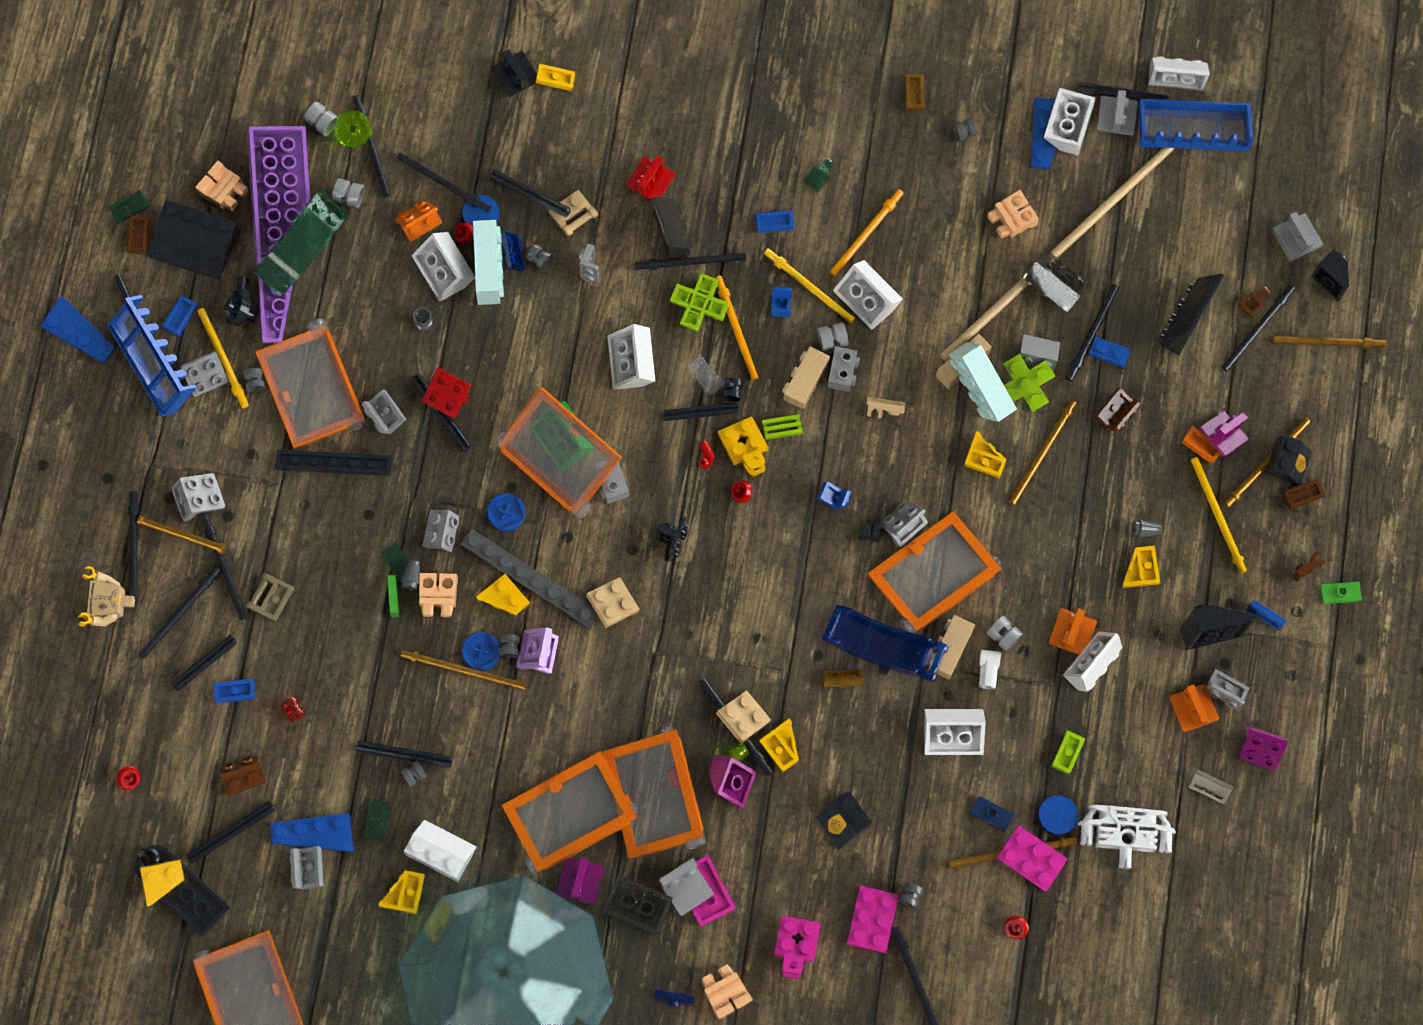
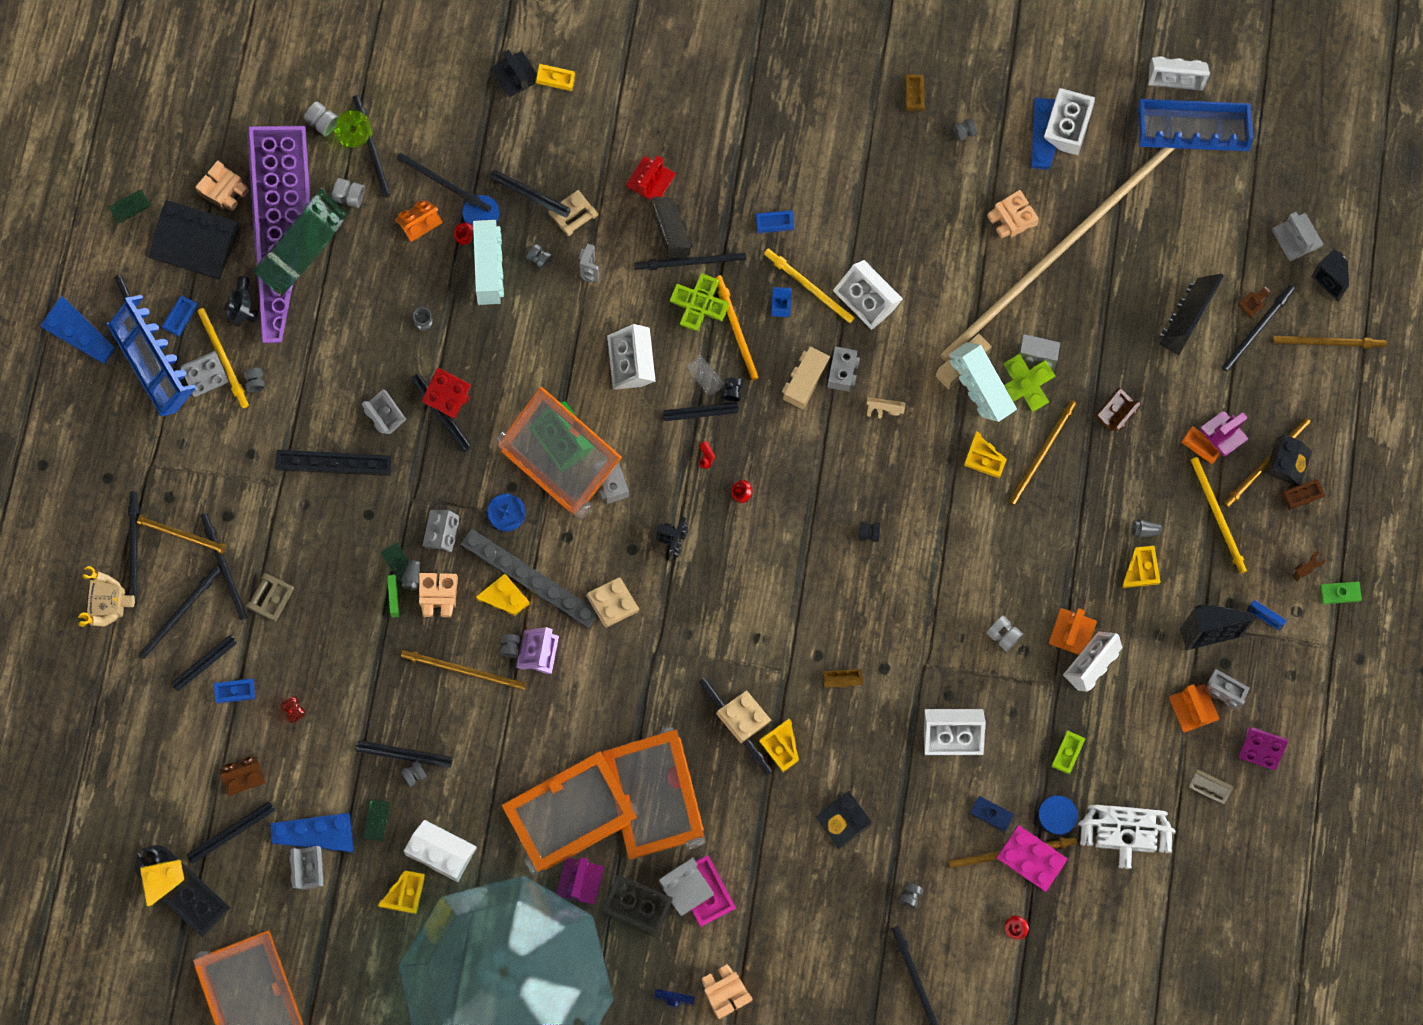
(128, 778): red hat -> none
(138, 234): reddish brown plate -> none
(197, 495): light grey bracket -> none
(310, 386): clear door -> none
(443, 265): white slope -> none
(481, 651): blue tile -> none
(513, 251): clear blue plate -> none
(731, 779): magenta slope -> none
(738, 752): clear neon green hose -> none
(748, 453): yellow plate -> none
(783, 426): lime tile -> none
(794, 953): dark pink plate -> none
(818, 177): clear green plate -> none
(832, 336): light grey wheel -> none
(833, 496): blue bracket -> none
(872, 919): dark pink plate -> none
(883, 644): clear blue windscreen -> none
(888, 206): light orange bar -> none
(904, 522): light grey bracket -> none
(934, 572): door -> none
(956, 637): tan brick -> none
(988, 664): white piece -> none
(1055, 280): clear smoke slope -> none
(1077, 362): black bar -> none
(1109, 352): blue plate -> none
(1111, 91): black axle -> none
(1117, 114): light grey bracket -> none

